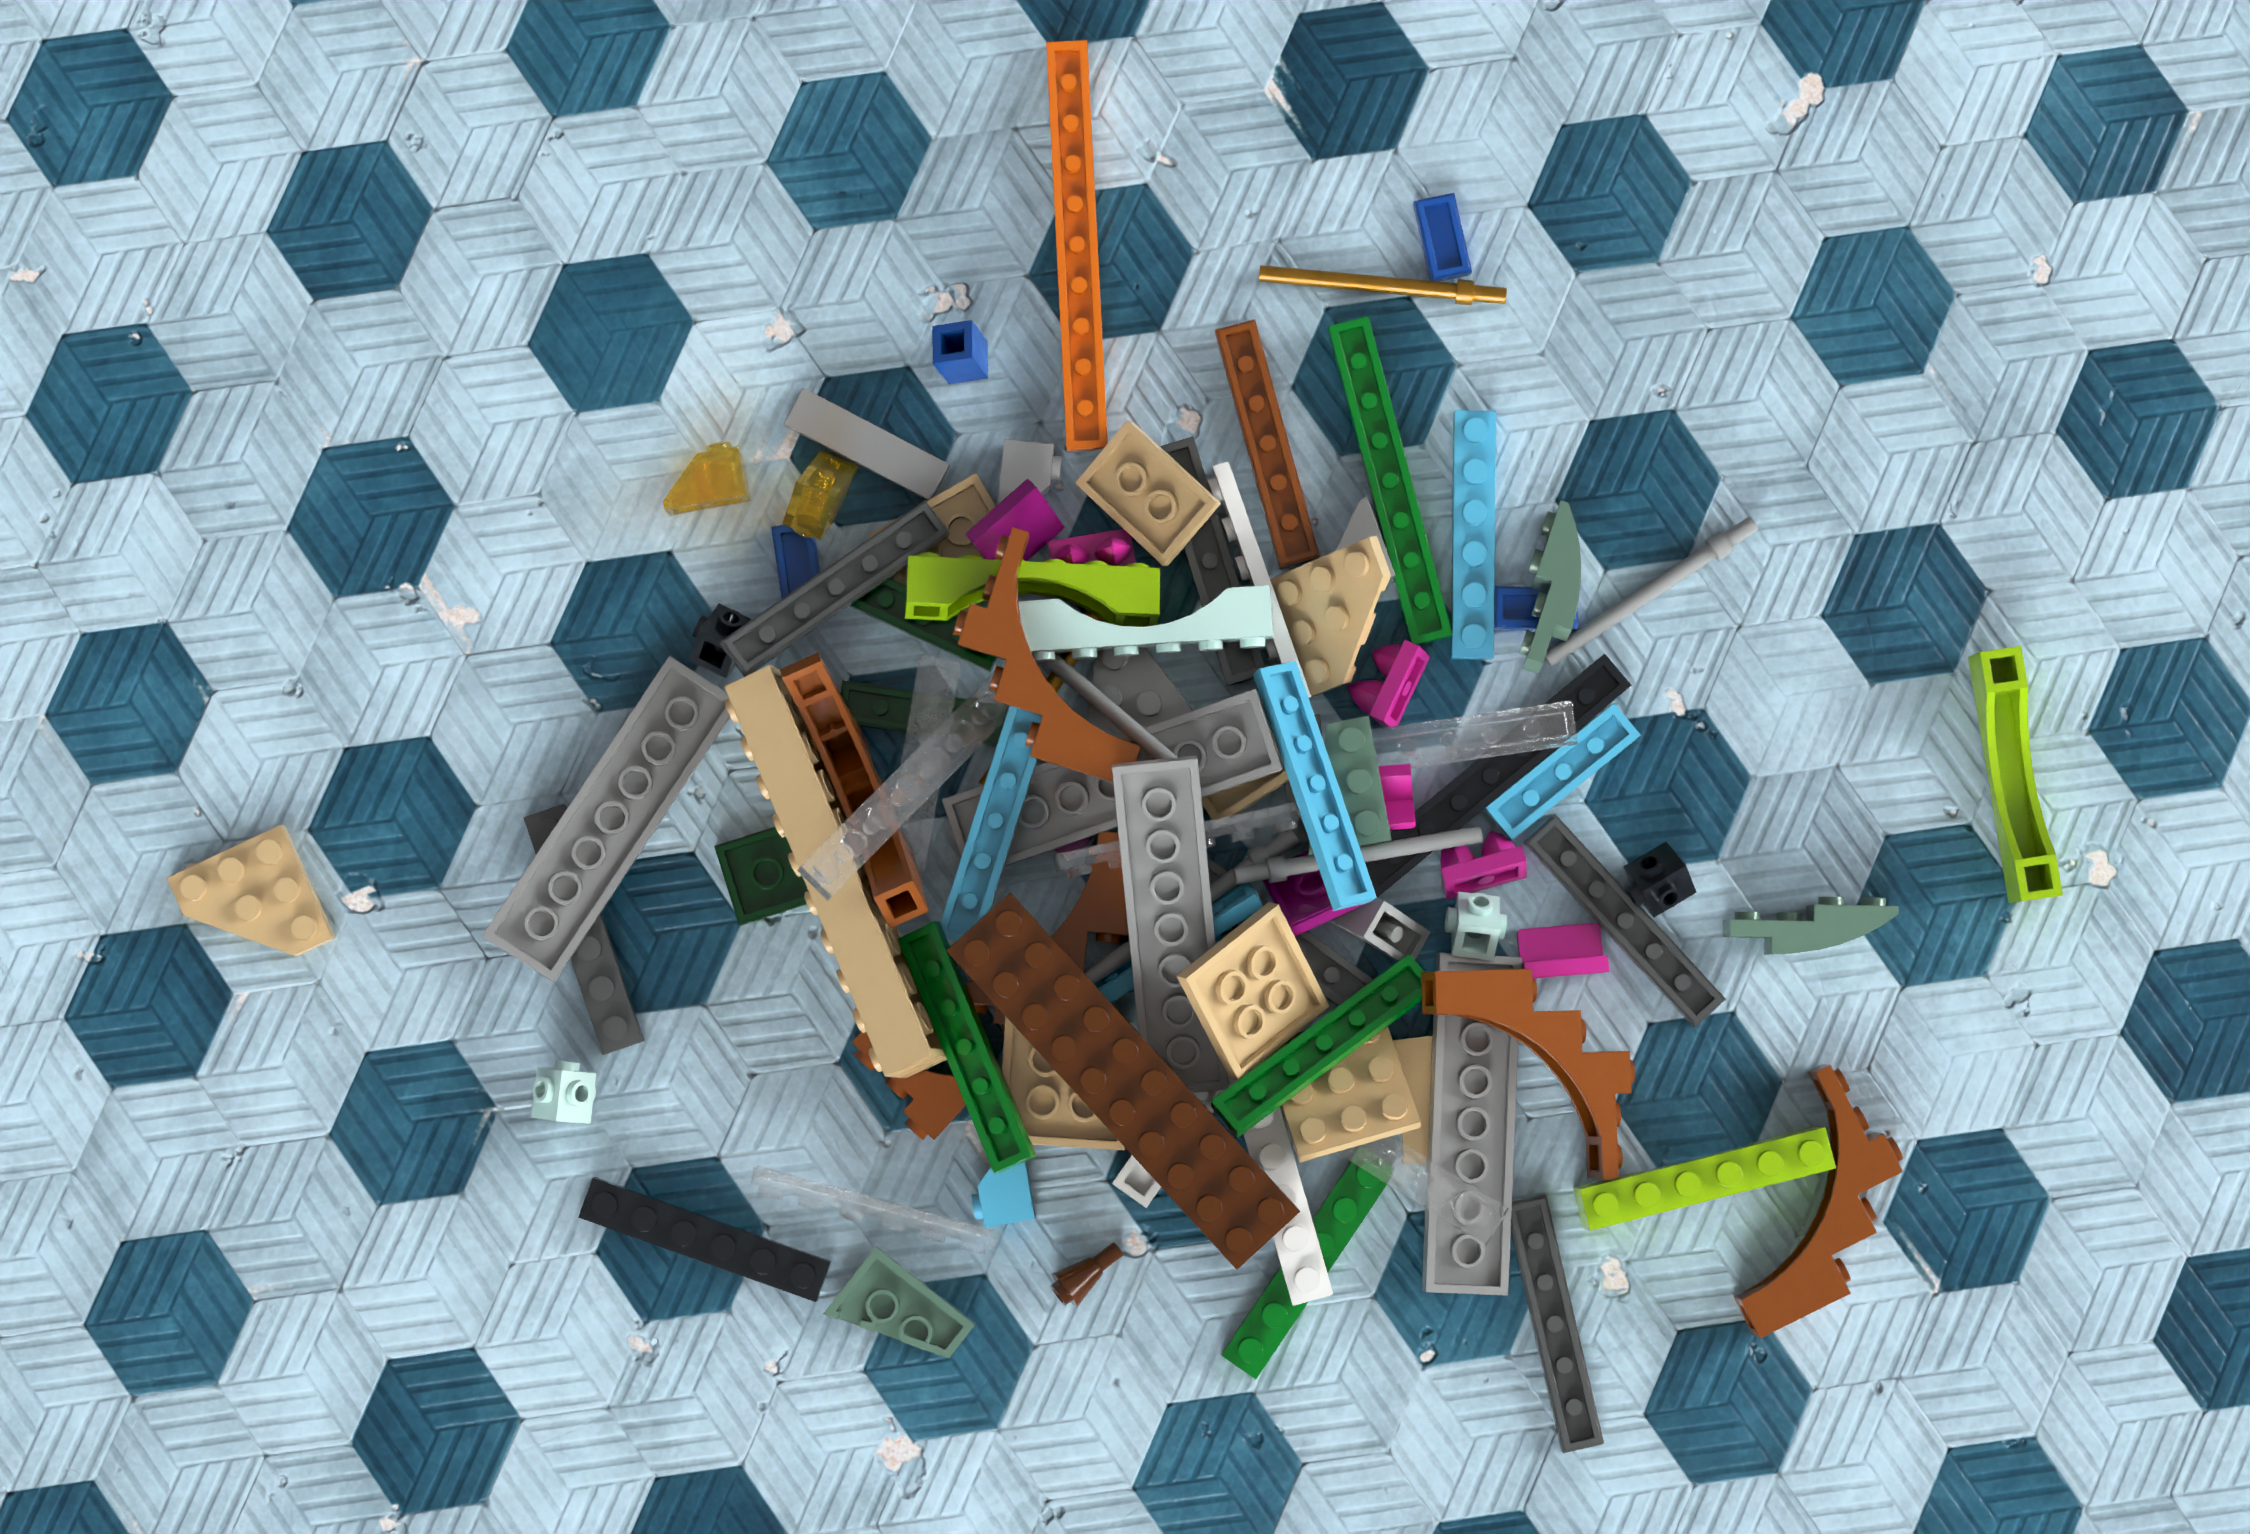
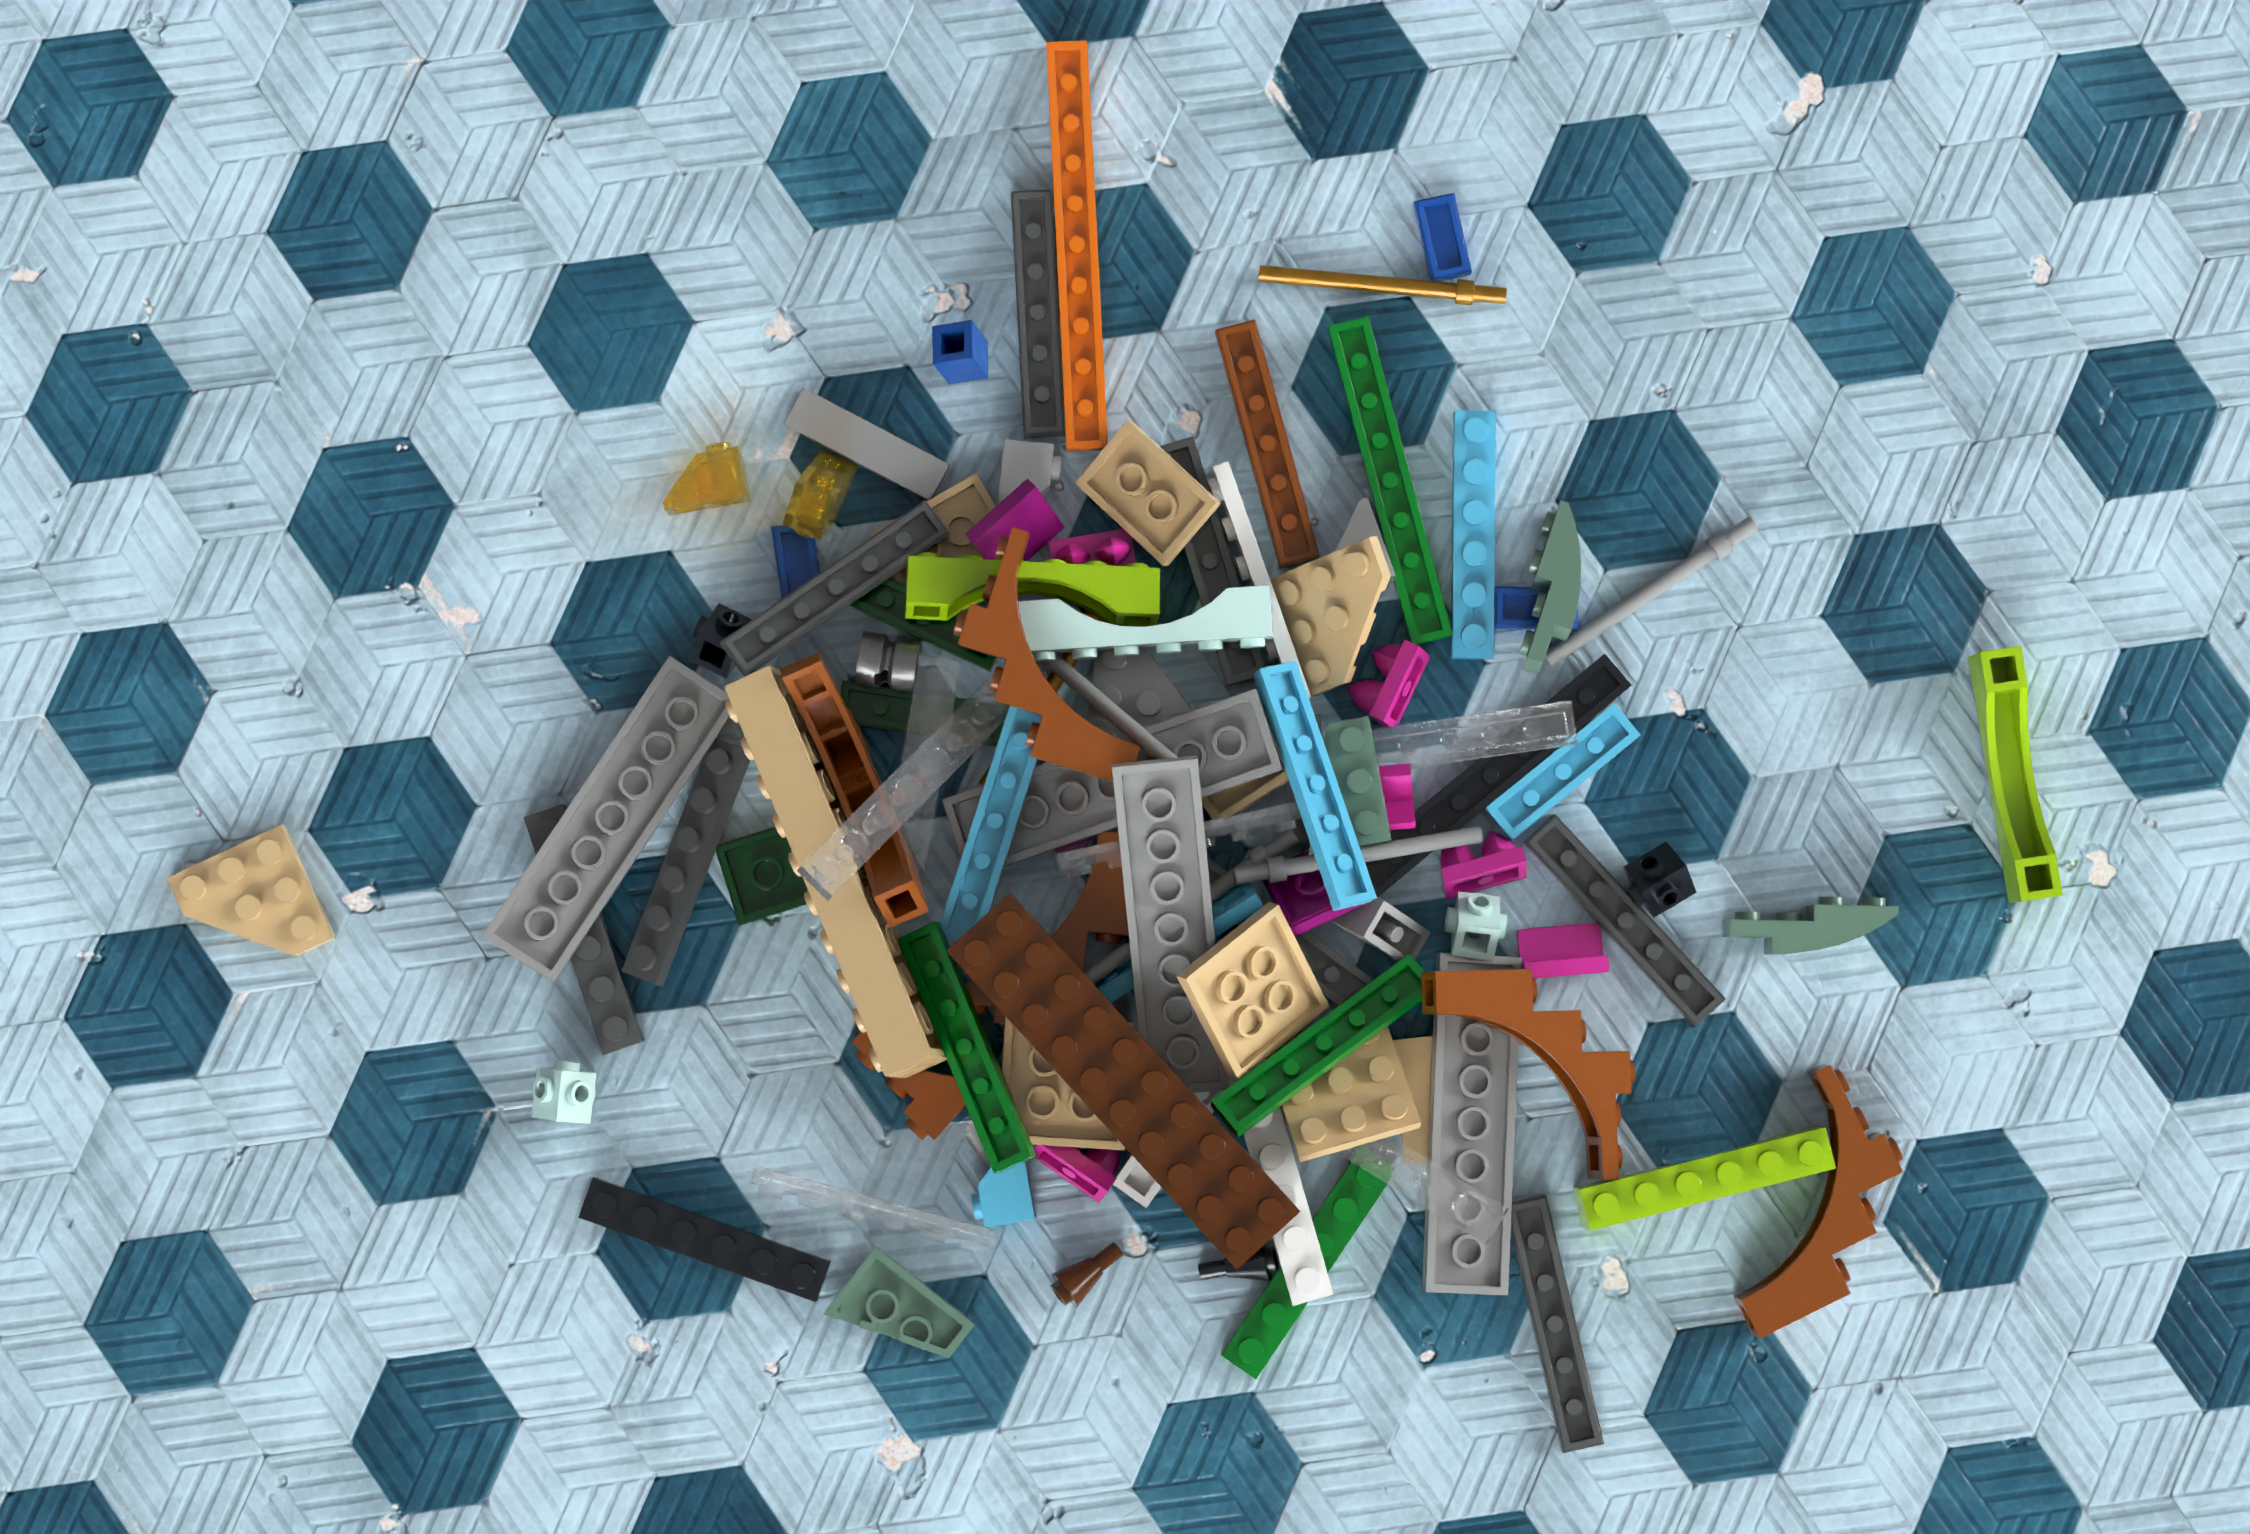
(686, 863): none -> dark grey plate
(888, 661): none -> flat silver wheel
(1037, 314): none -> dark grey tile
(1088, 1172): none -> dark pink tile
(1256, 1267): none -> black cone

